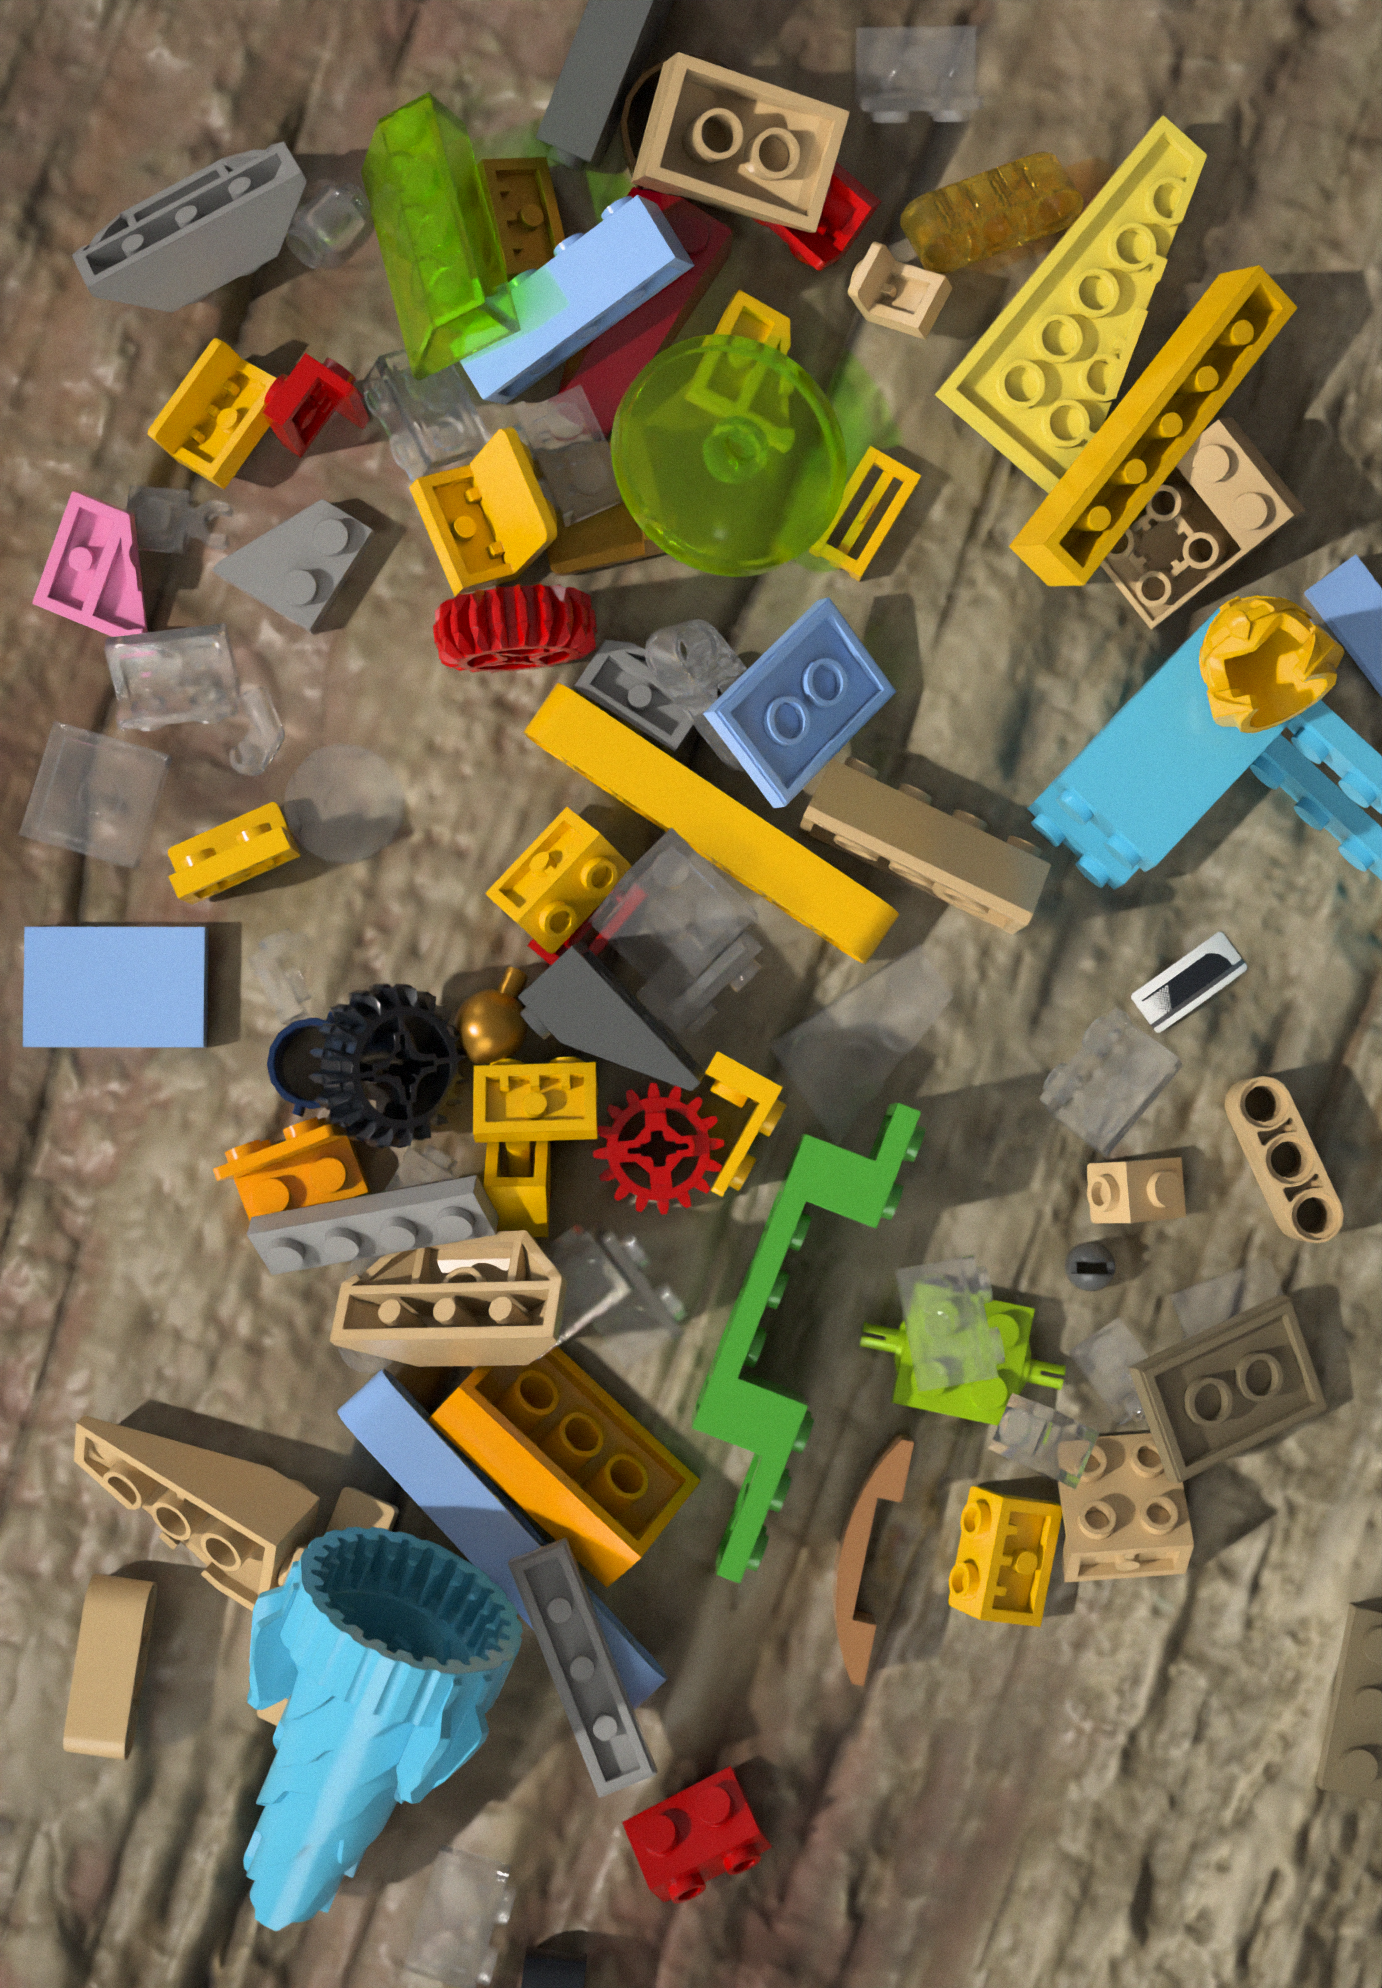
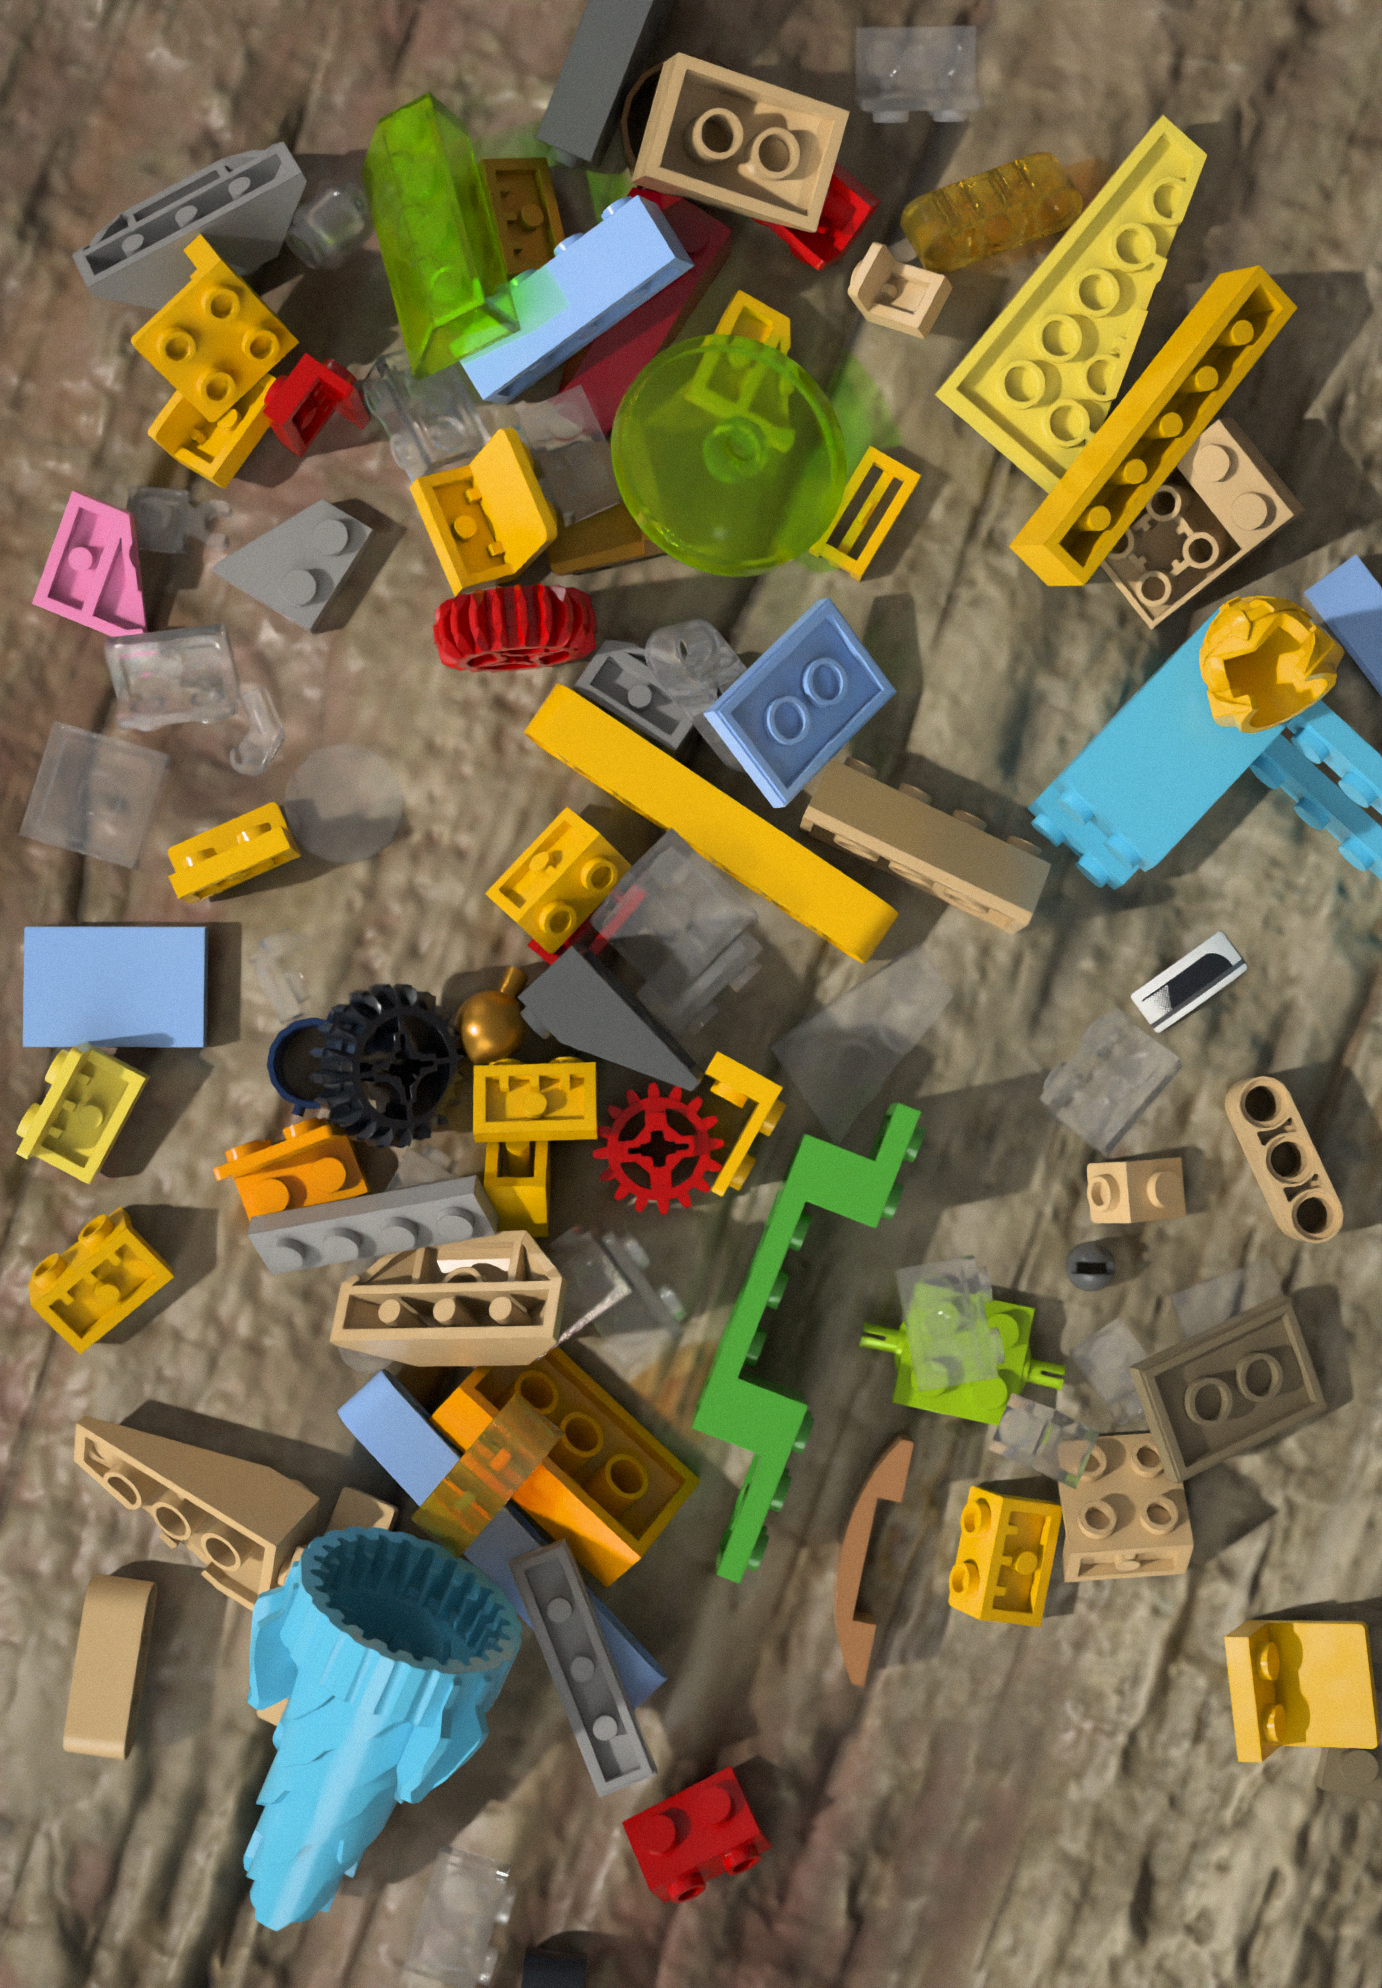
(81, 1111): none -> light yellow bracket
(97, 1280): none -> yellow bracket
(214, 335): none -> yellow bracket
(487, 1475): none -> clear yellow beam
(1301, 1686): none -> yellow bracket

